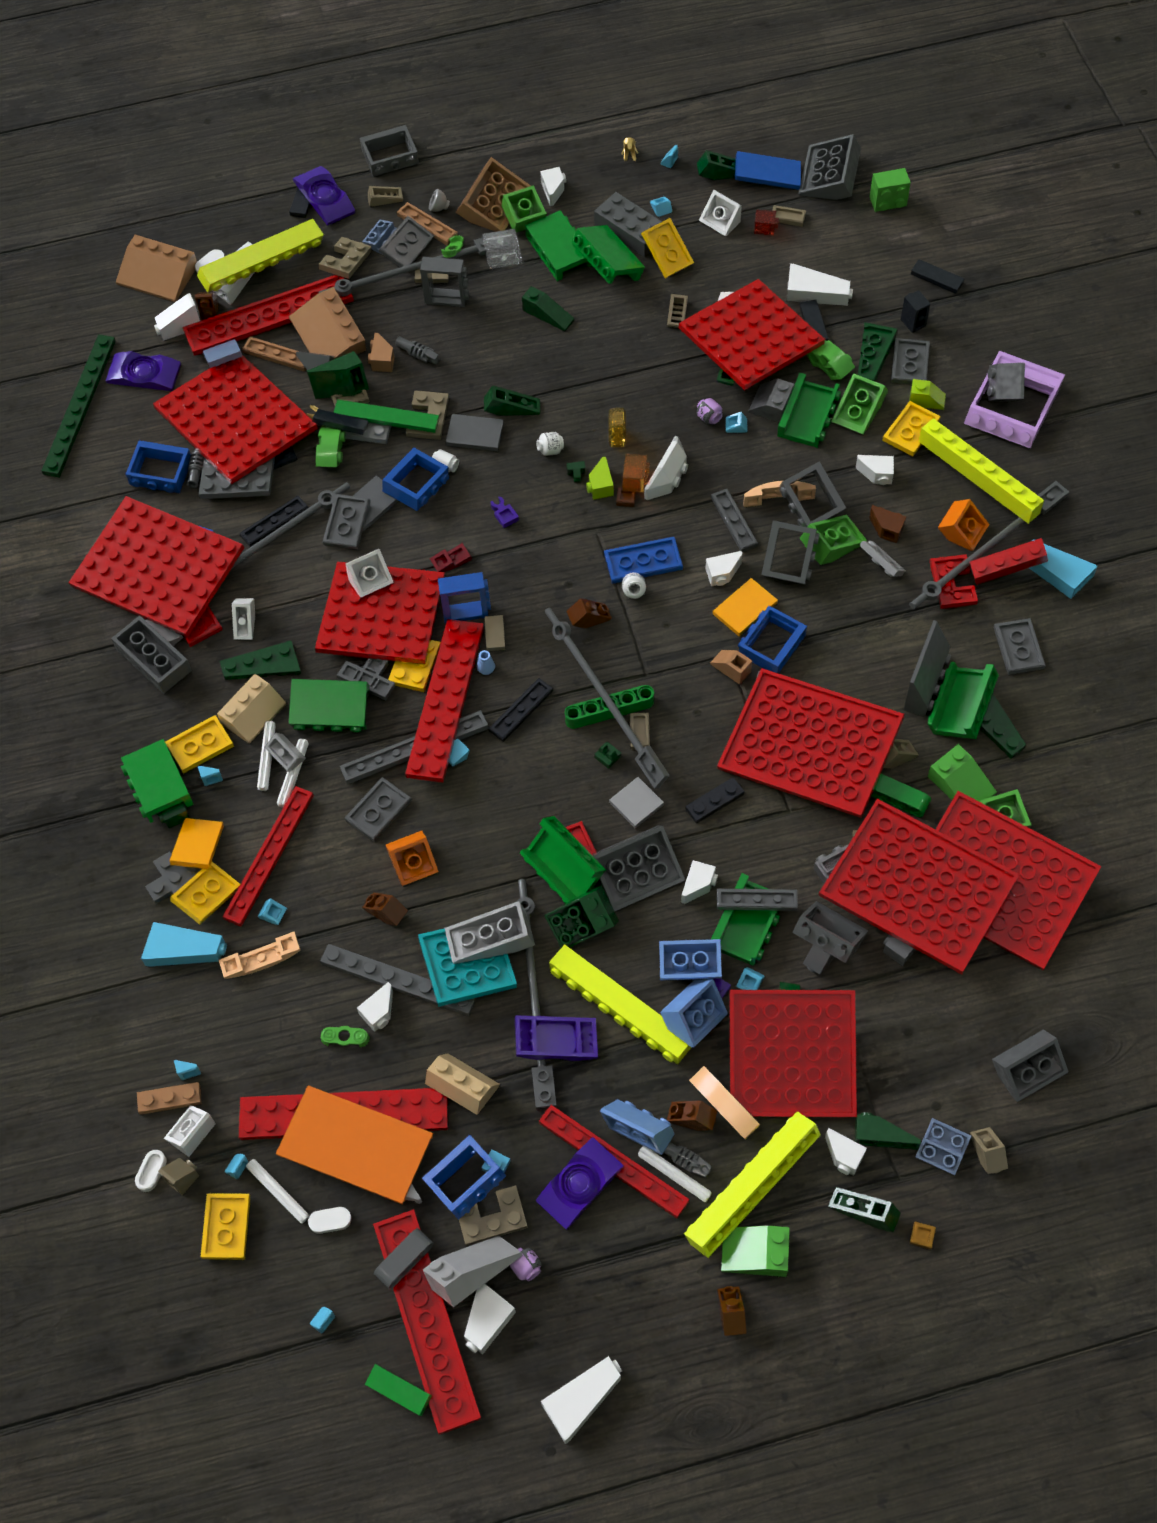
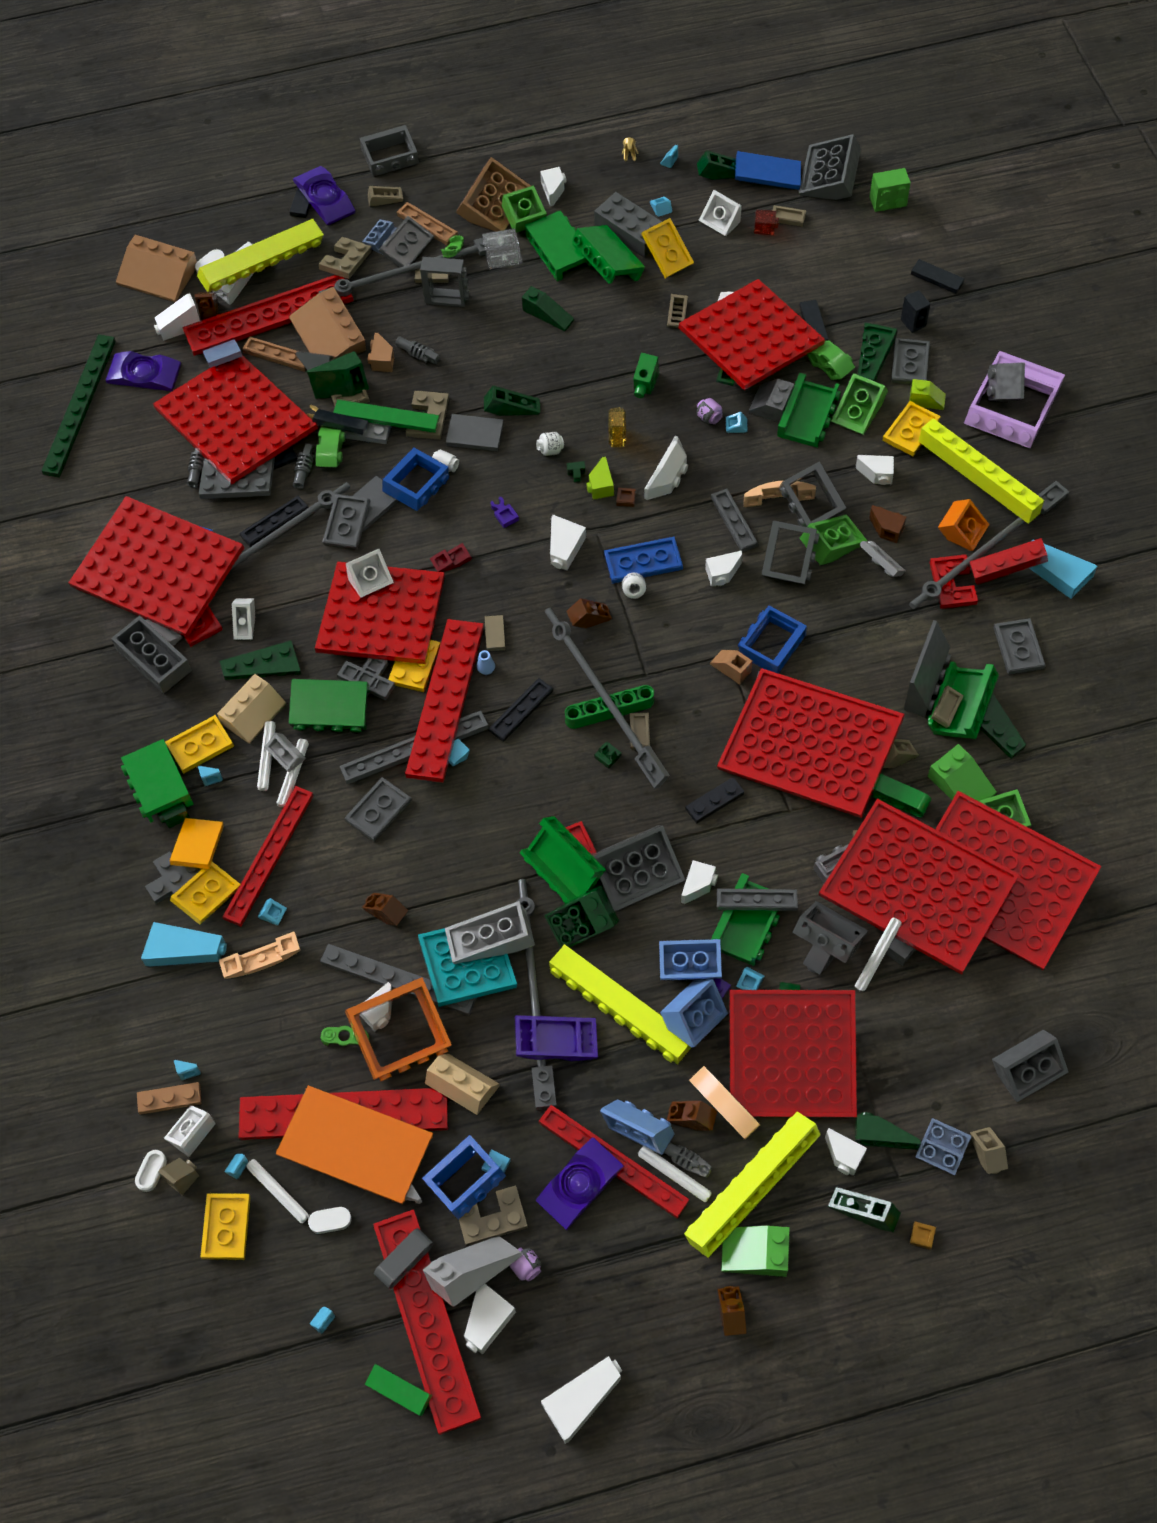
(160, 452): blue window -> none
(303, 466): none -> dark grey hinge
(412, 858): orange slope -> none
(438, 201): light grey brick -> none
(441, 1038): none -> orange piece
(461, 585): blue window -> none
(565, 541): none -> white slope
(635, 473): clear orange brick -> none
(636, 802): light grey tile -> none
(645, 375): none -> green torso
(744, 606): light orange tile -> none
(813, 285): white slope -> none
(878, 954): none -> white axle
(947, 706): none -> dark tan tile

